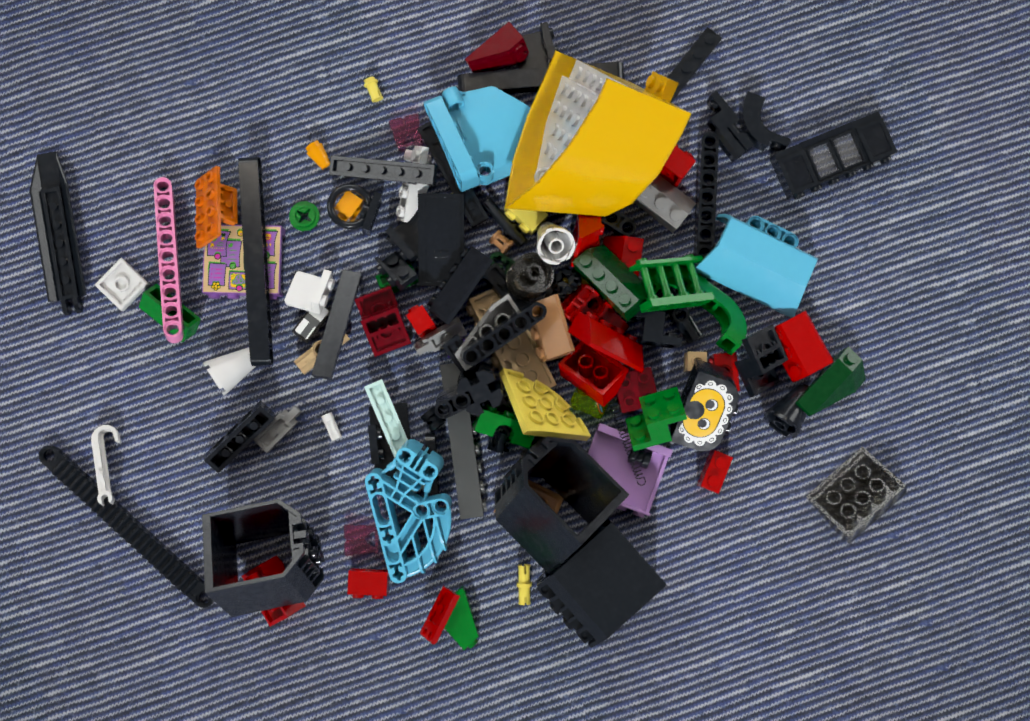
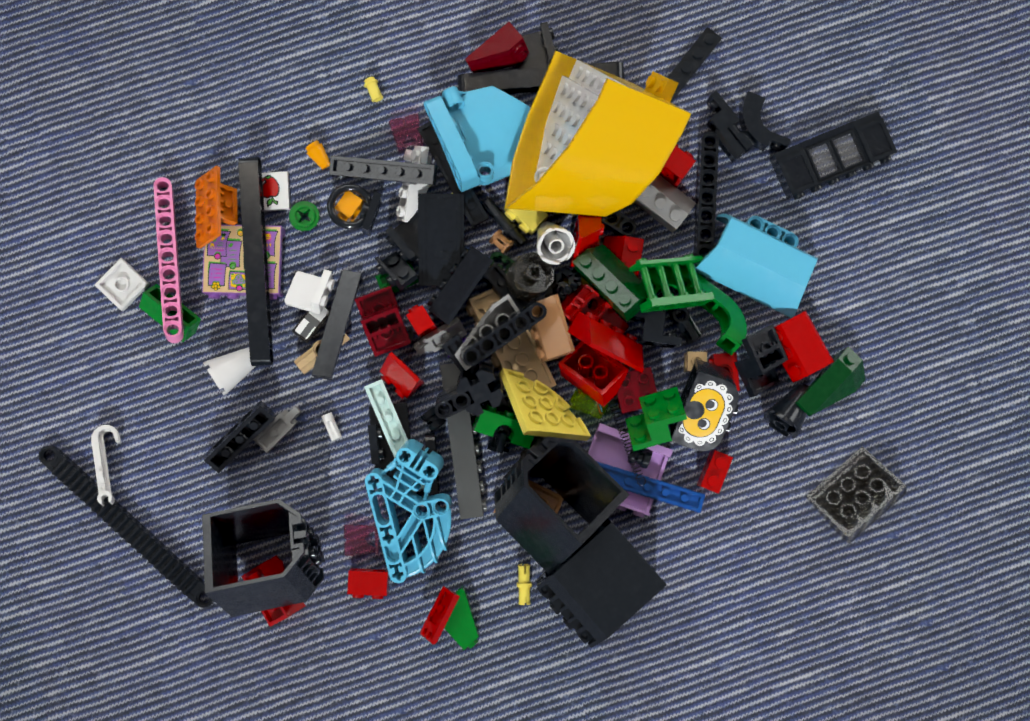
(56, 233): black hinge -> none
(276, 191): none -> white tile
(401, 376): none -> red slope
(656, 489): none -> blue tile

